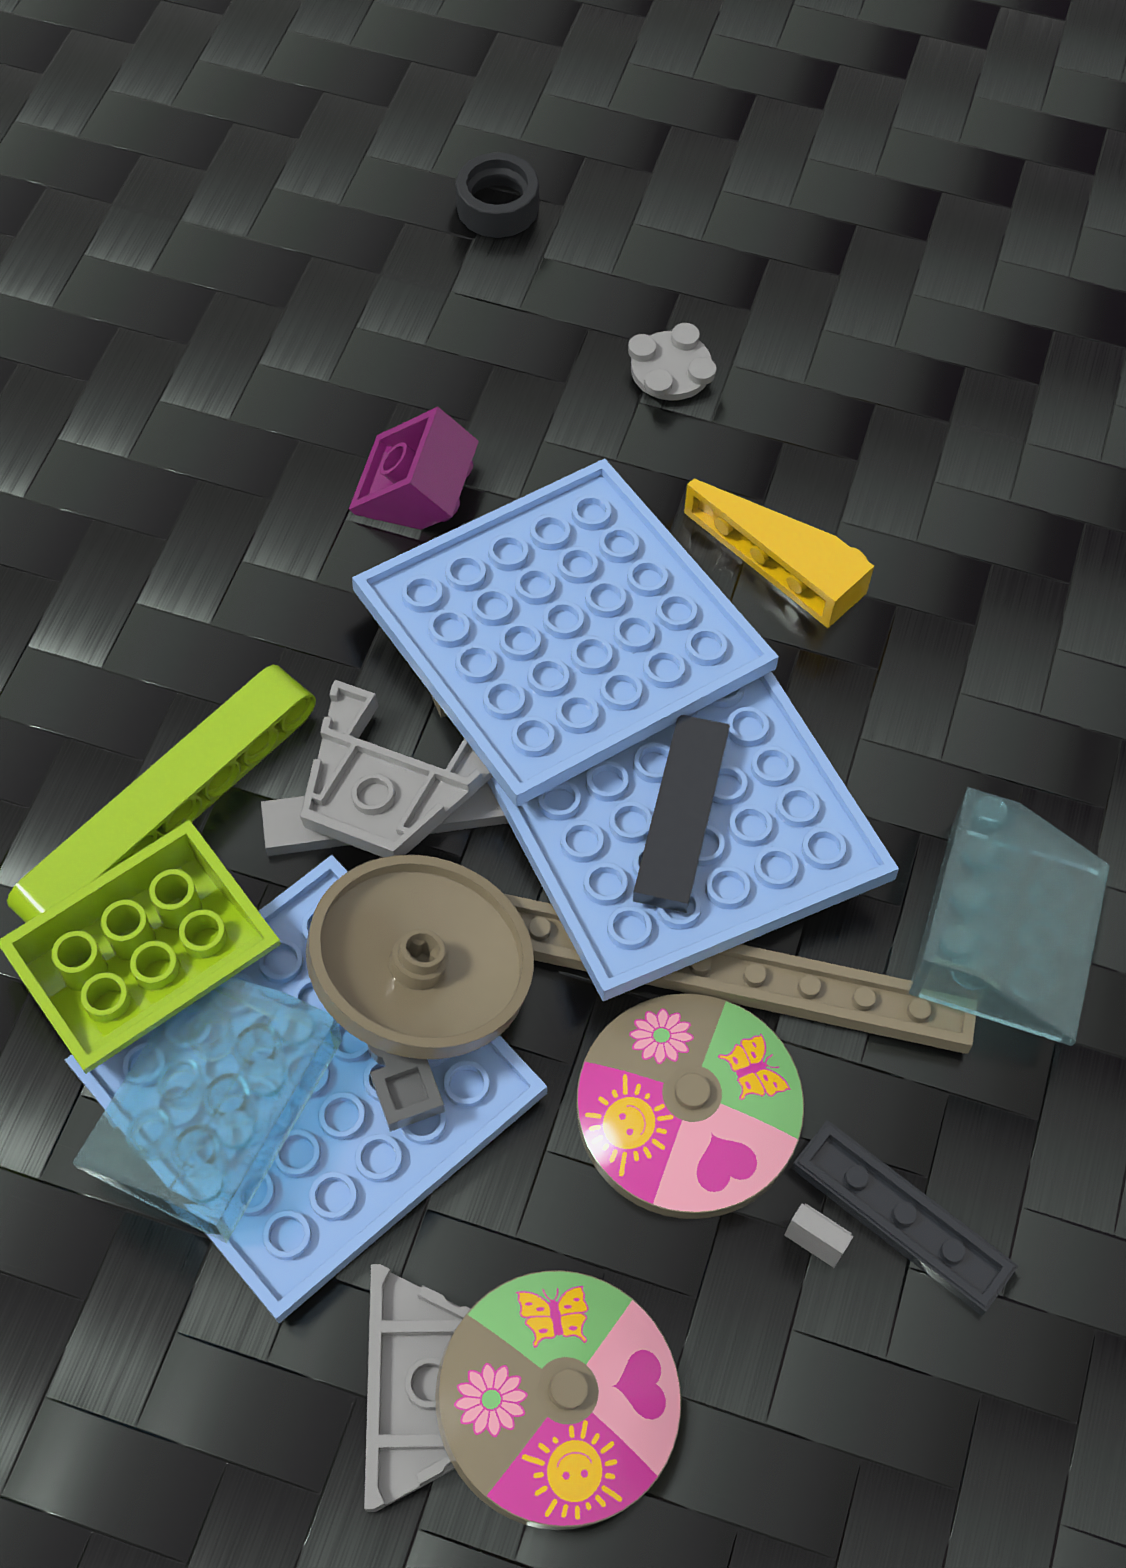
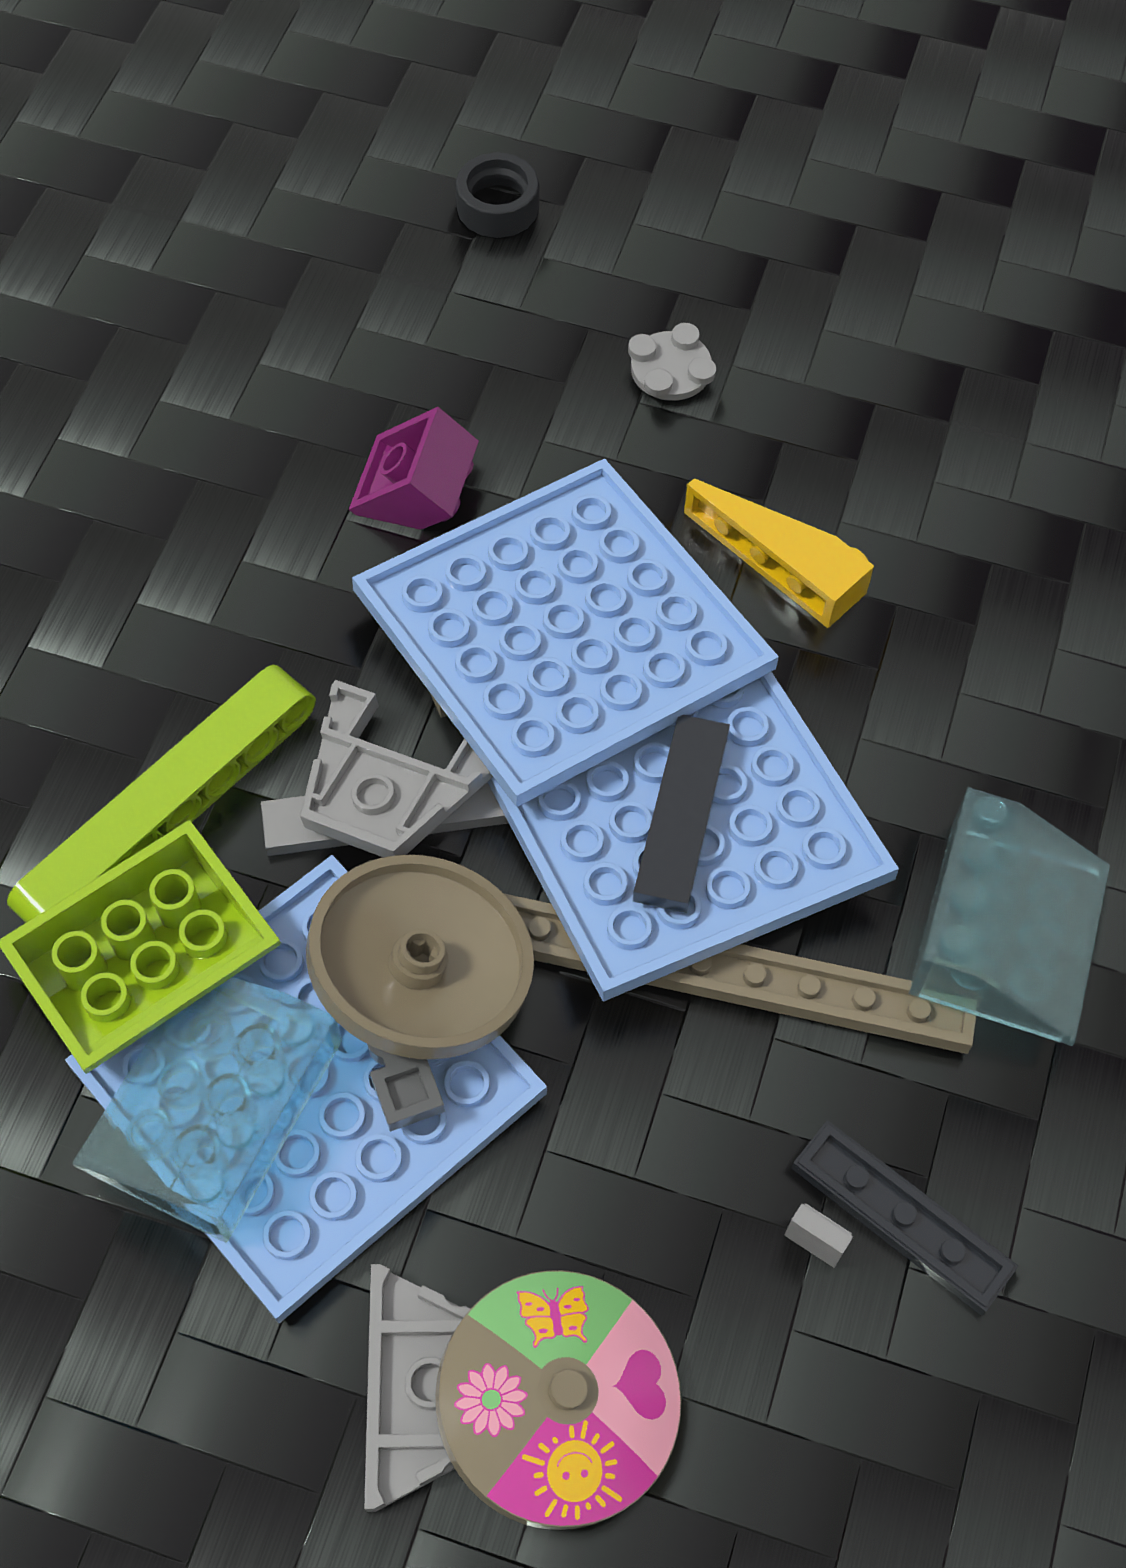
(689, 1106): dish -> none

